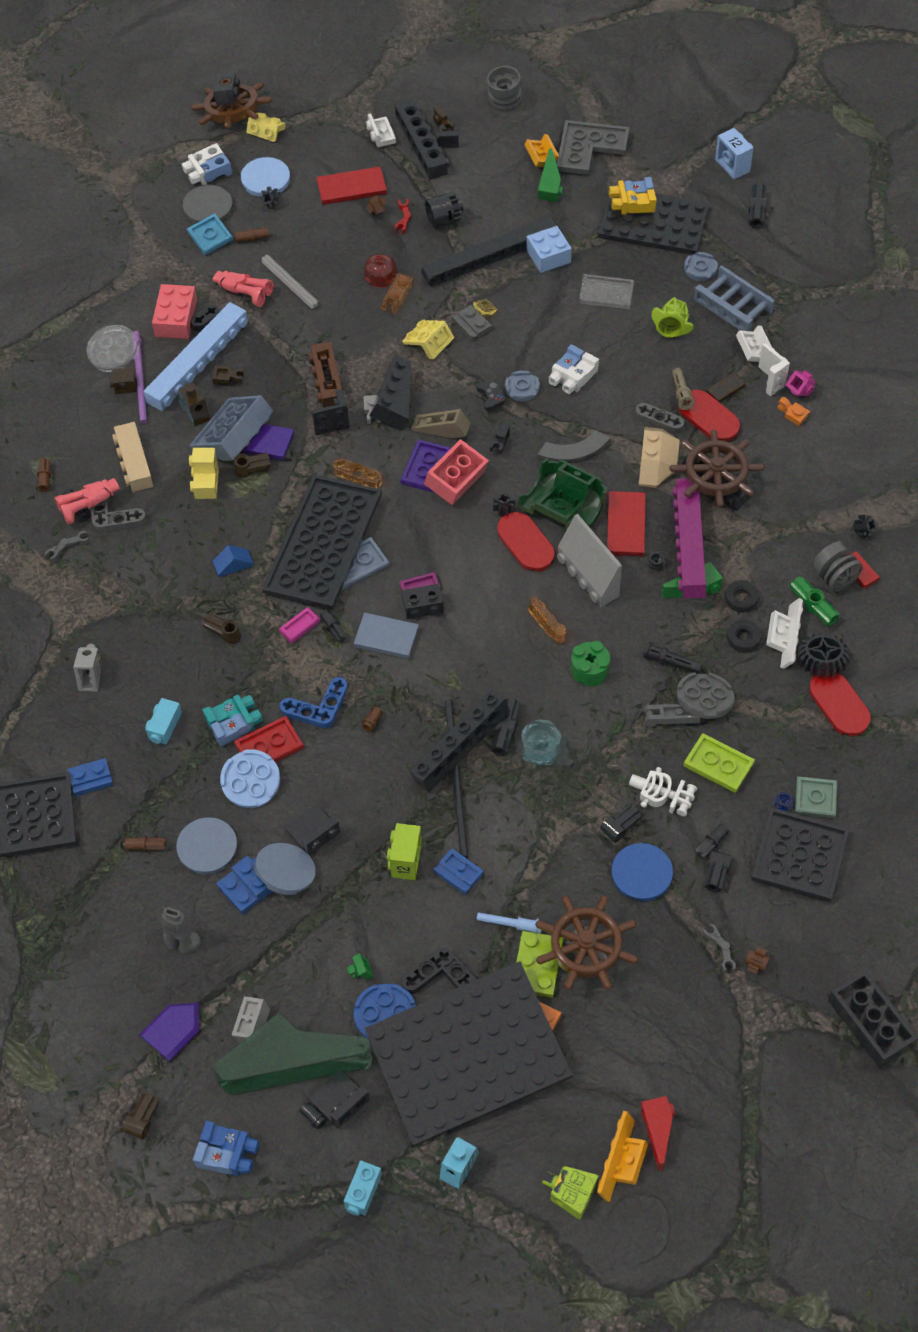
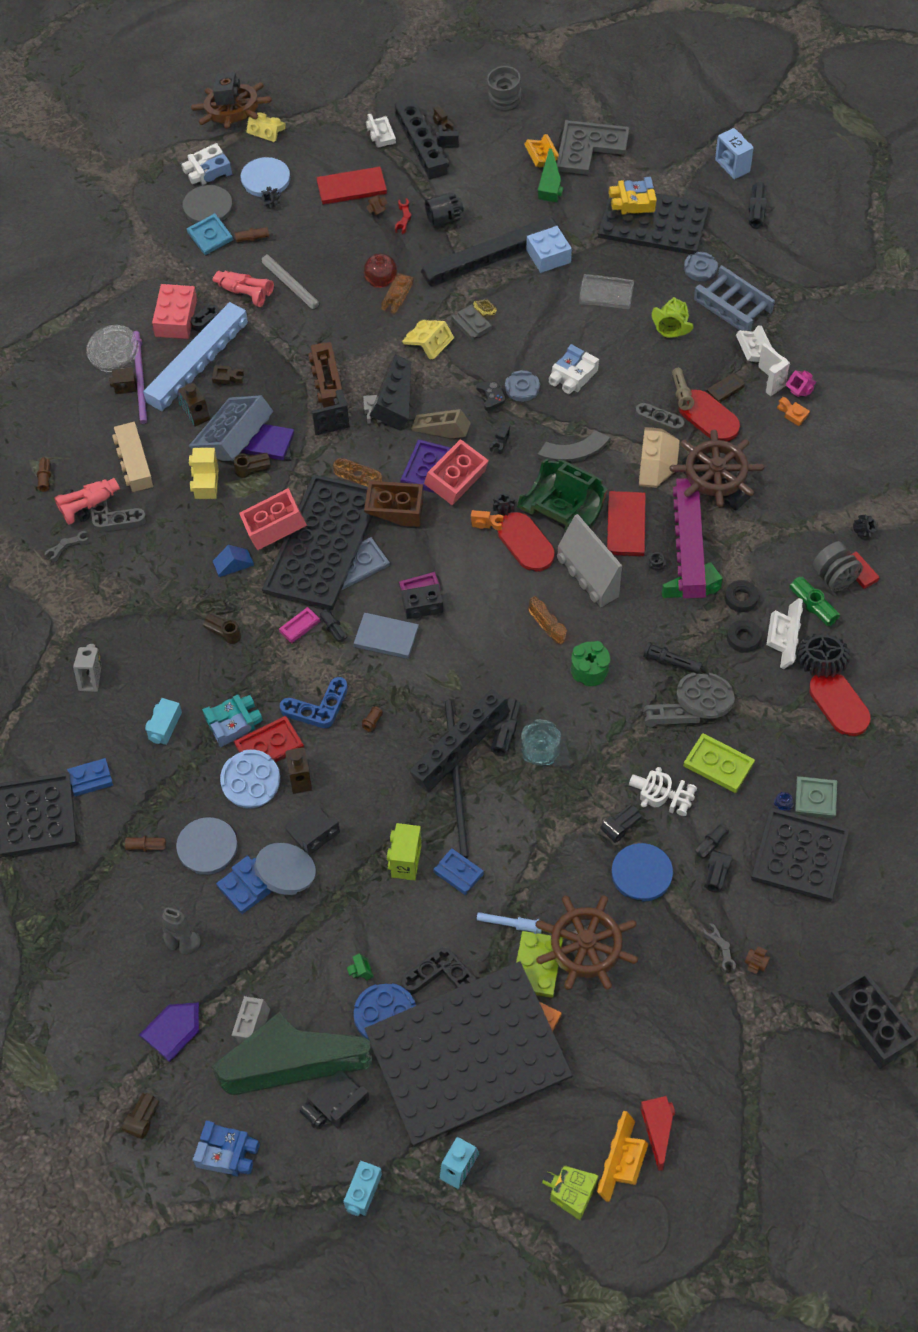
(272, 519): none -> coral brick
(297, 766): none -> dark brown torso
(395, 502): none -> reddish brown slope
(483, 519): none -> orange plate

